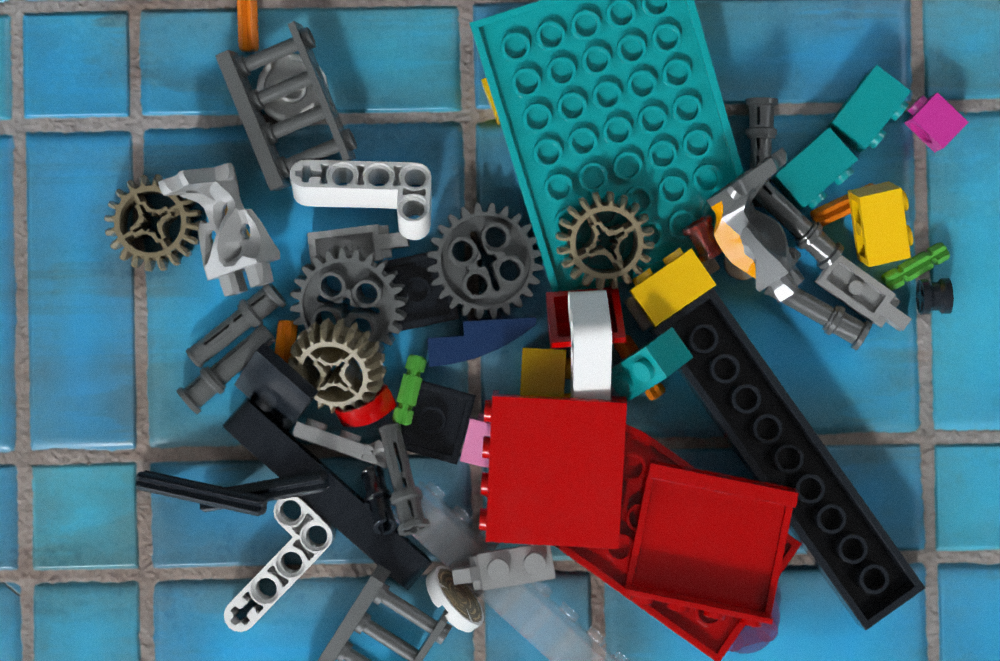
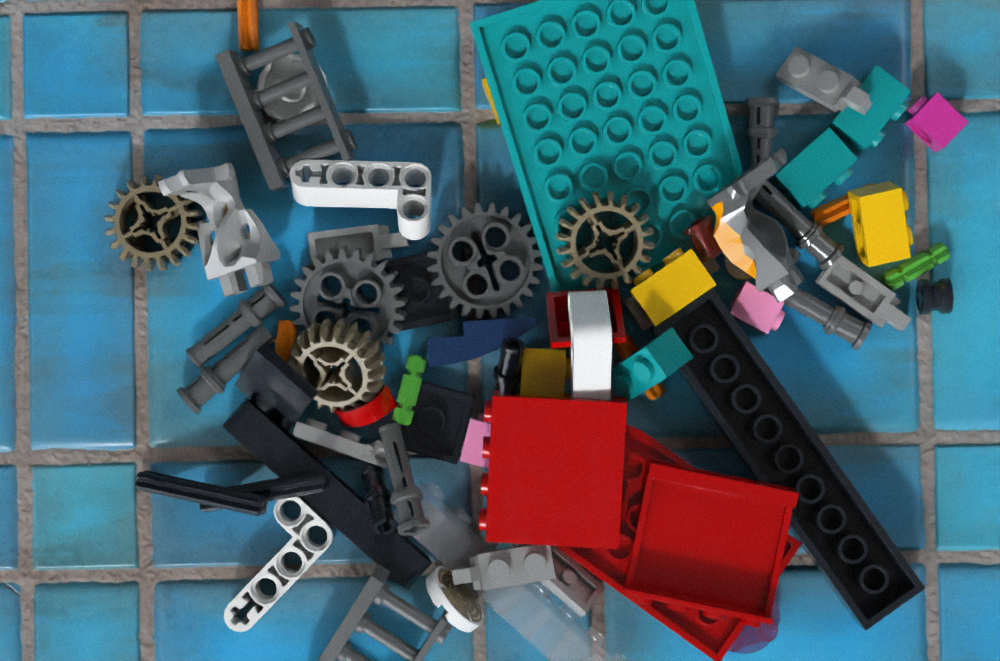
(508, 371): none -> black pin
(572, 583): none -> light grey hinge
(756, 309): none -> bright pink brick
(823, 82): none -> light grey hinge

